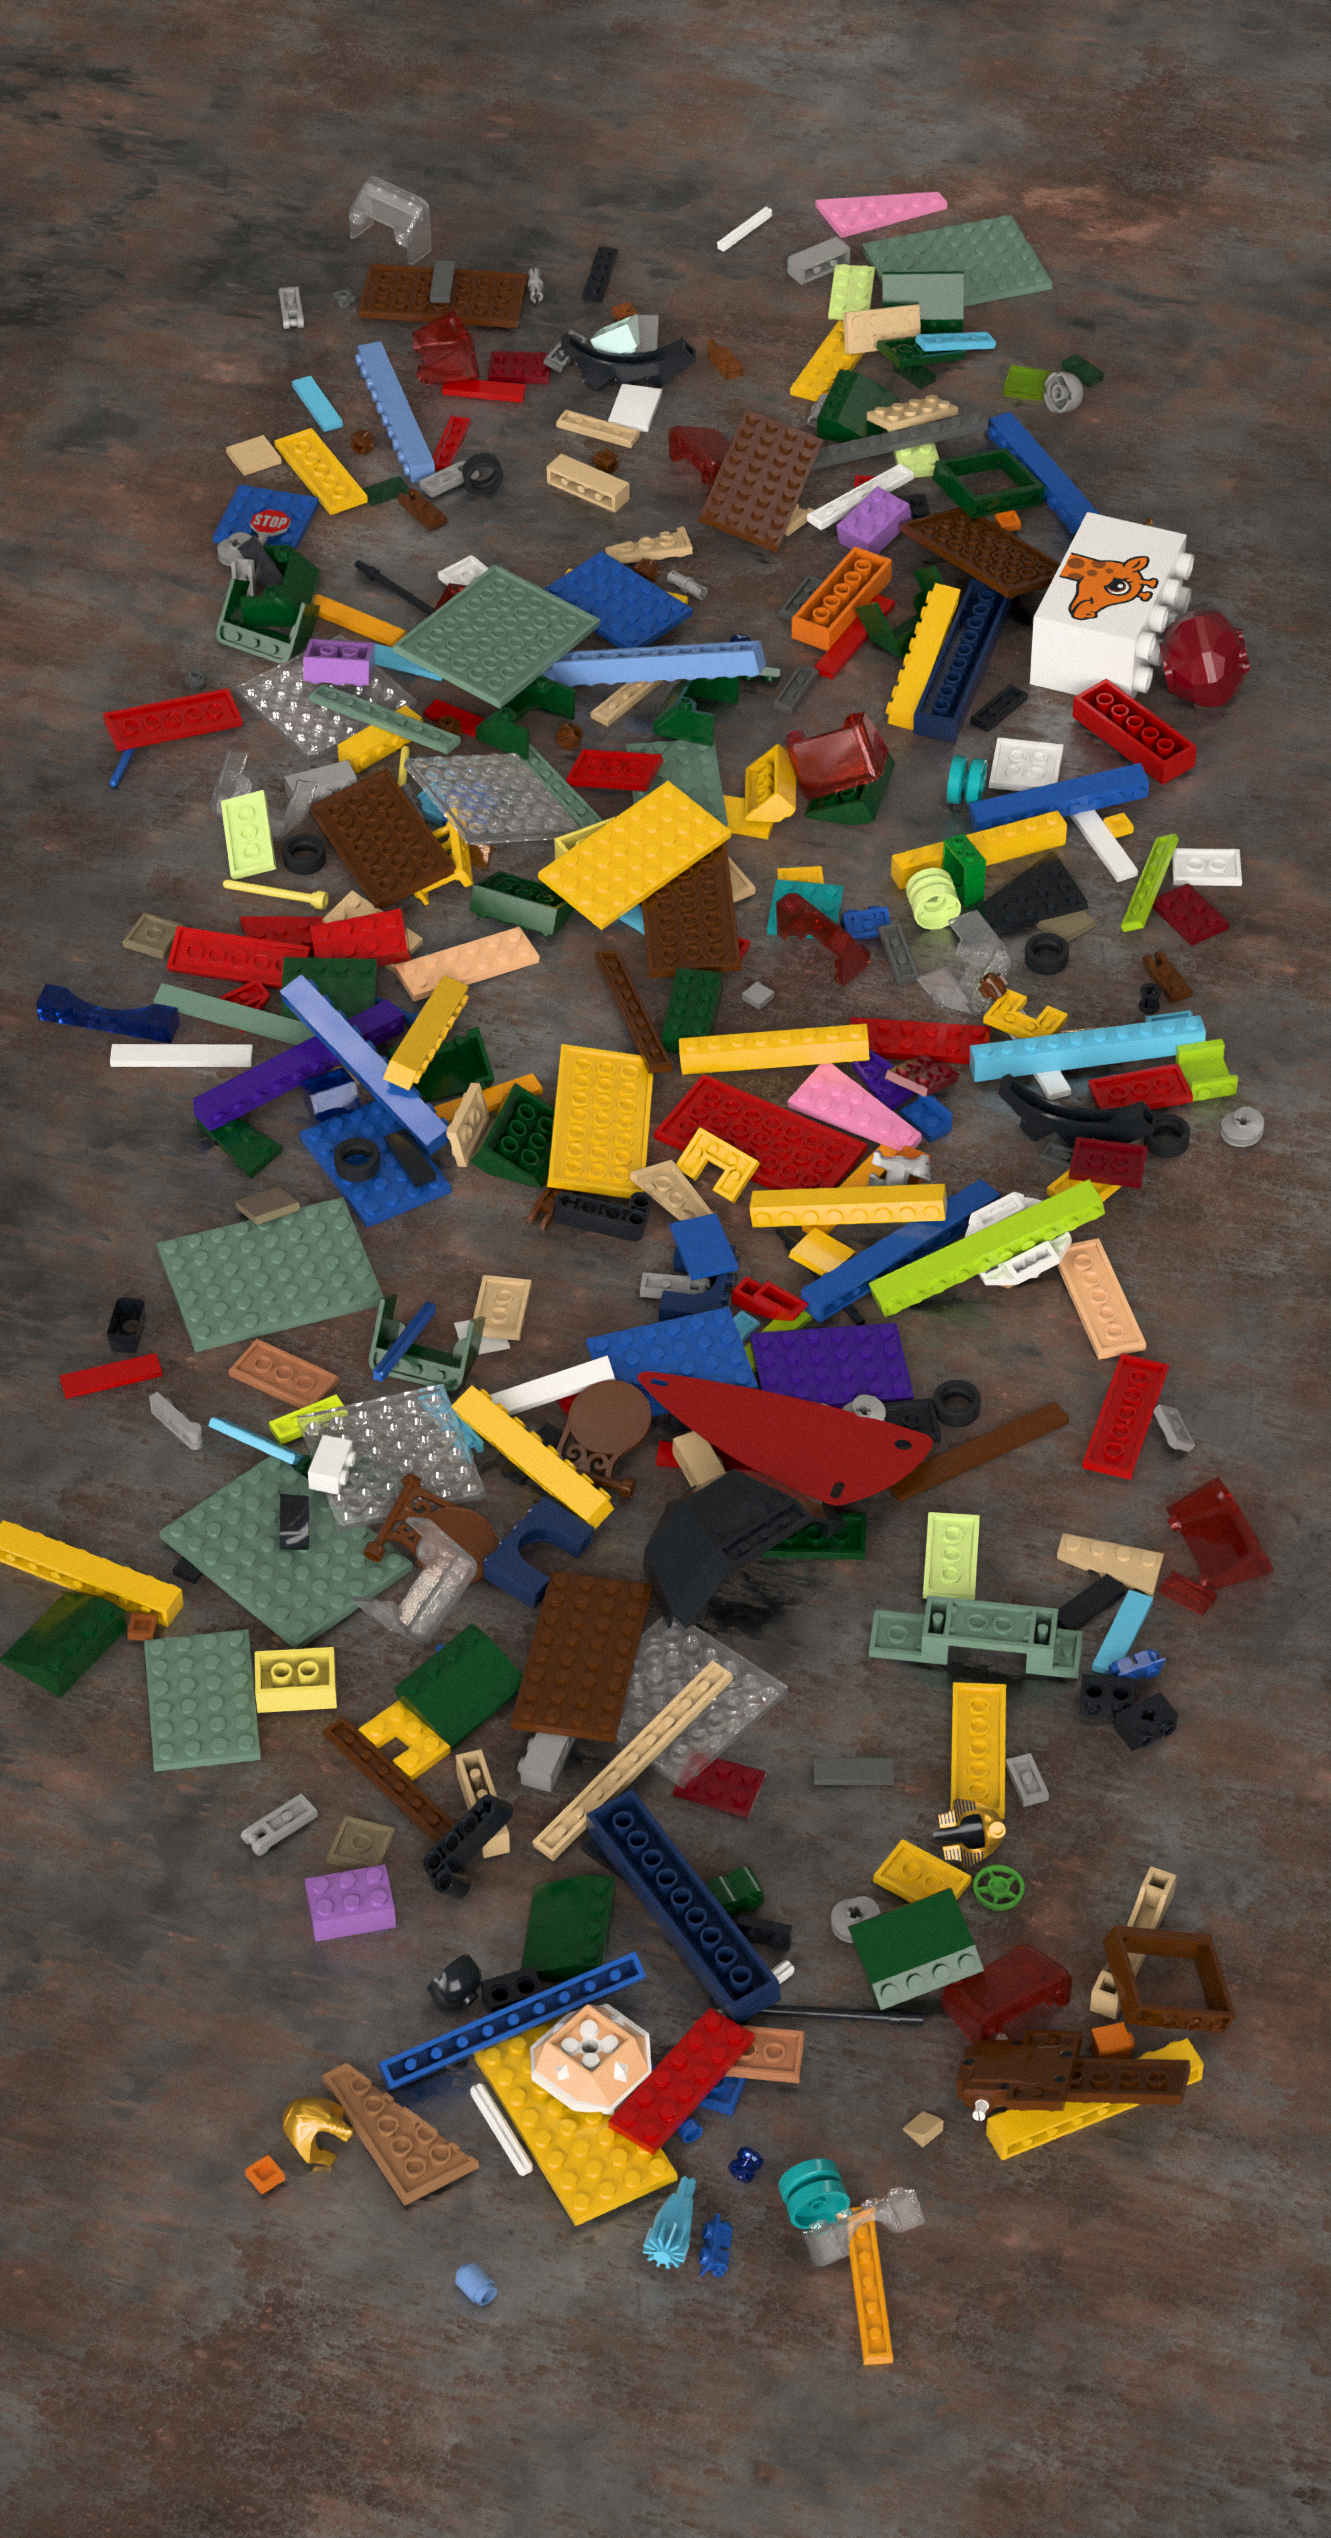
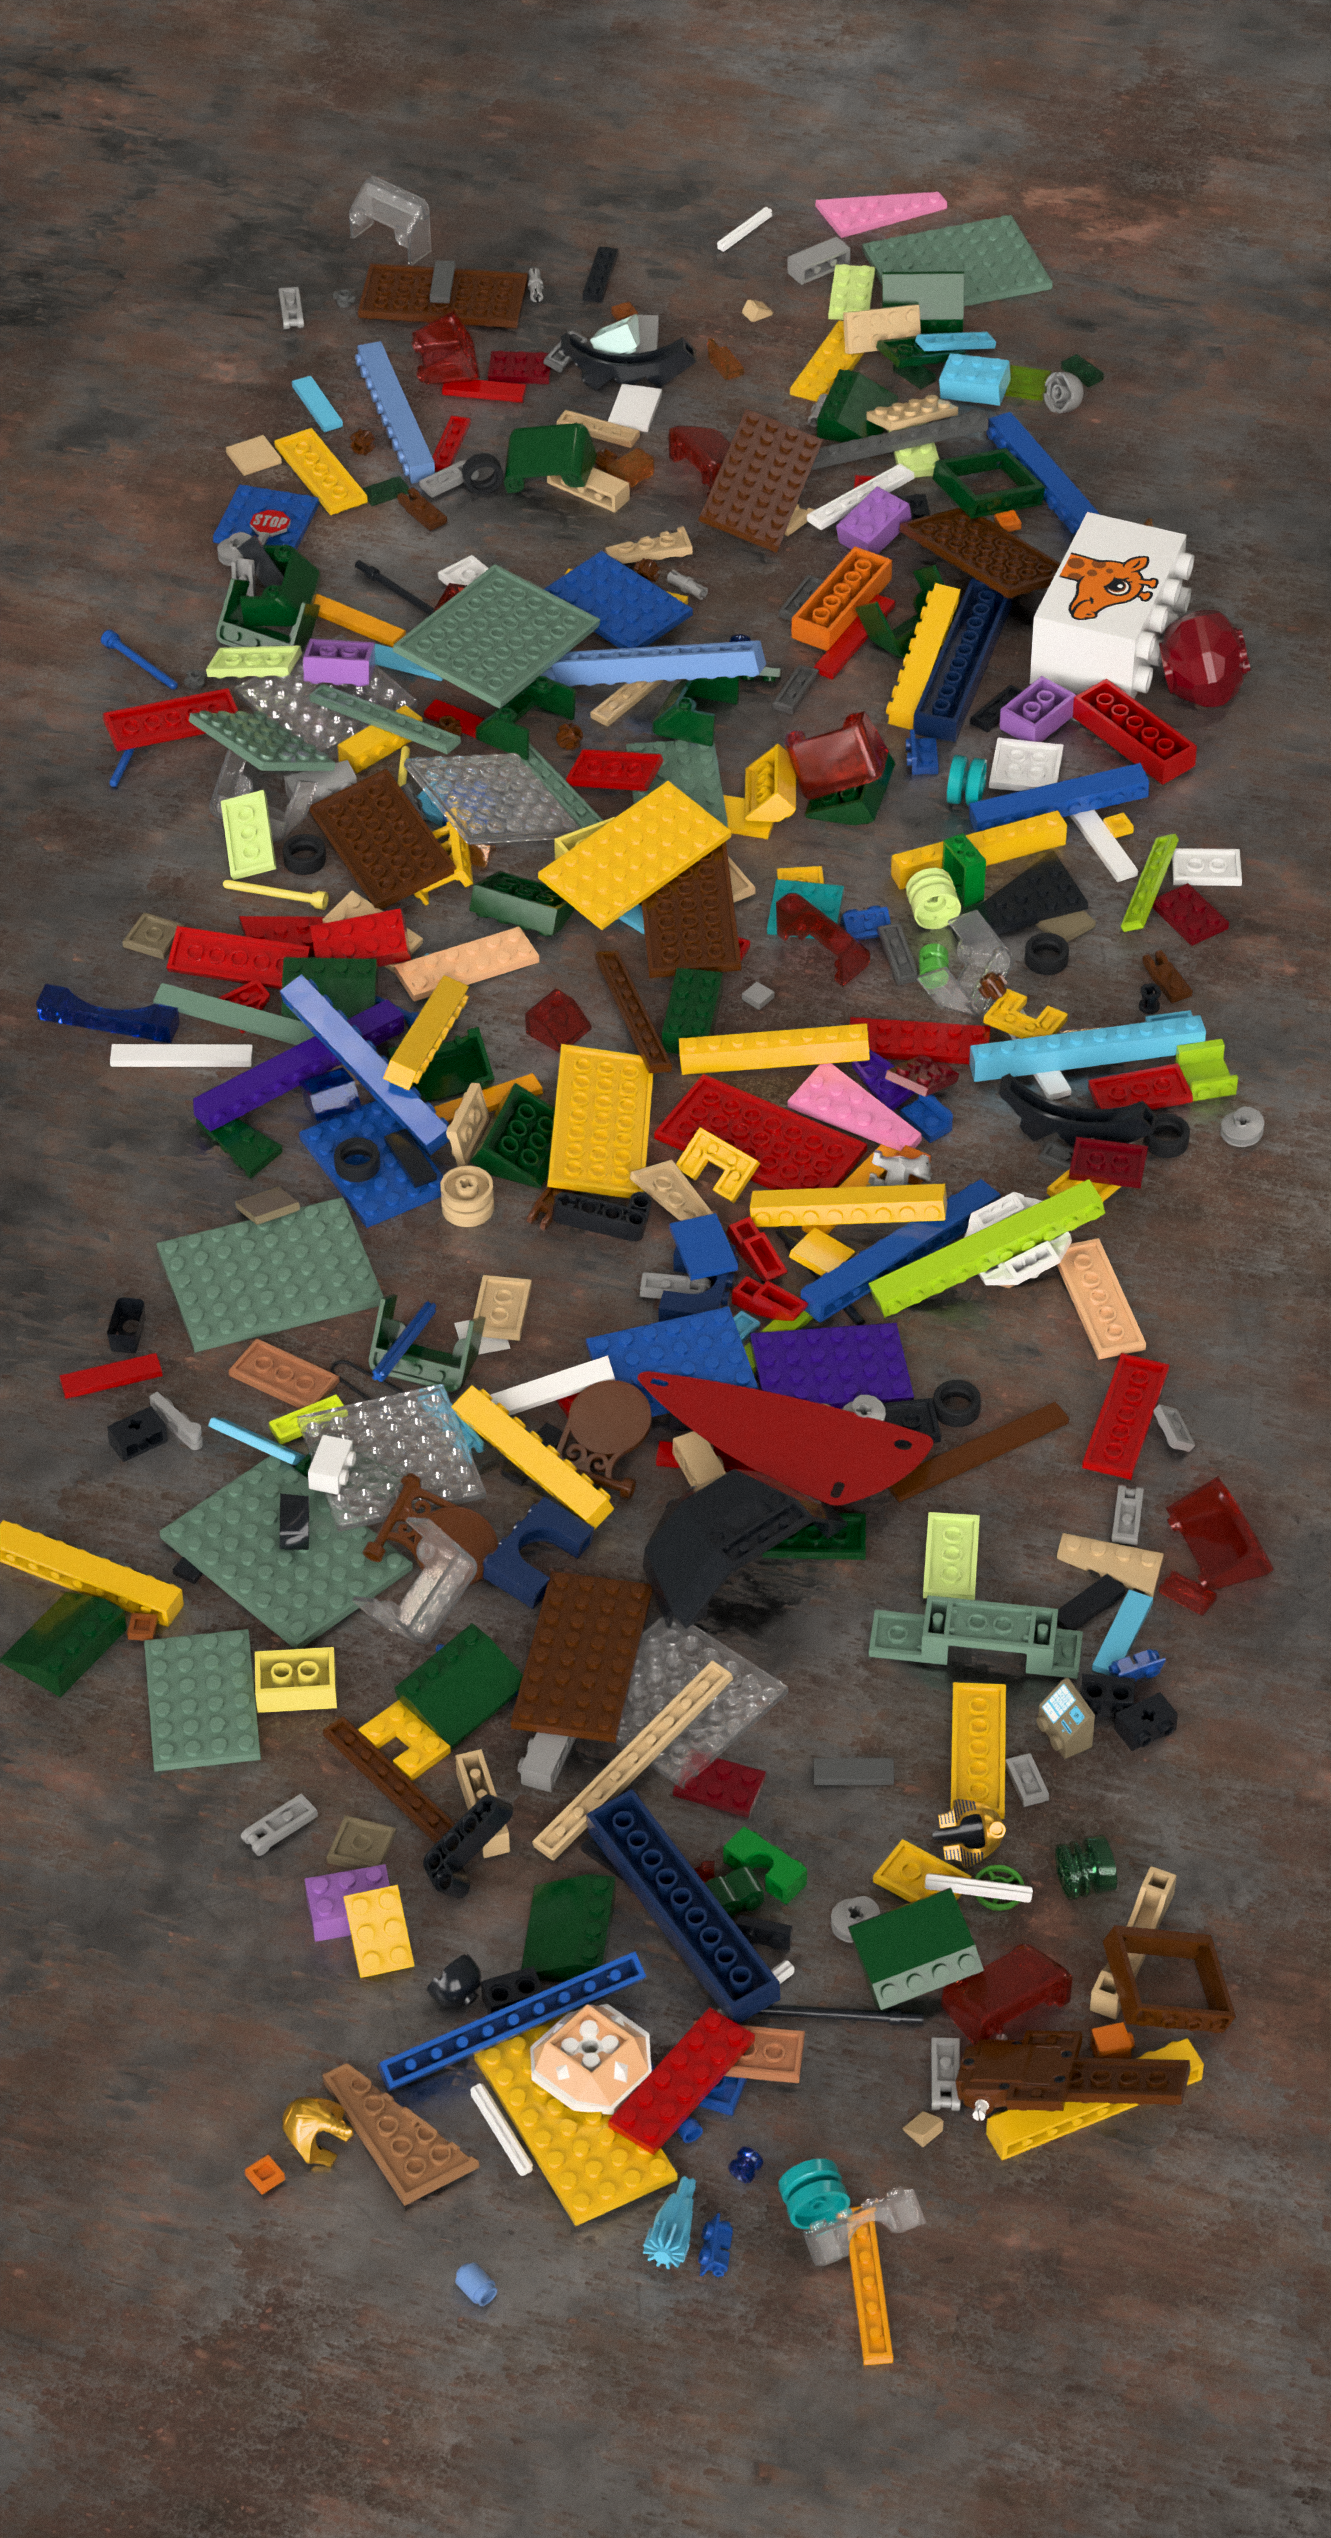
(111, 640): none -> blue piece
(137, 1434): none -> black brick
(254, 661): none -> yellowish green plate
(262, 741): none -> sand green plate
(363, 1371): none -> black piece
(378, 1931): none -> yellow plate
(467, 1196): none -> tan wheel
(549, 452): none -> dark green windscreen
(556, 1021): none -> clear red slope
(632, 467): none -> clear orange brick
(706, 1870): none -> clear red tile
(756, 310): none -> tan slope
(756, 1249): none -> red slope
(785, 1874): none -> green arch
(922, 754): none -> blue bracket
(932, 958): none -> bright green wheel
(944, 2071): none -> light grey plate
(974, 379): none -> medium azure brick
(979, 1887): none -> white axle
(1037, 711): none -> medium lavender brick
(1066, 1720): none -> dark tan slope
(1086, 1867): none -> clear green wheel
(1127, 1515): none -> light grey plate

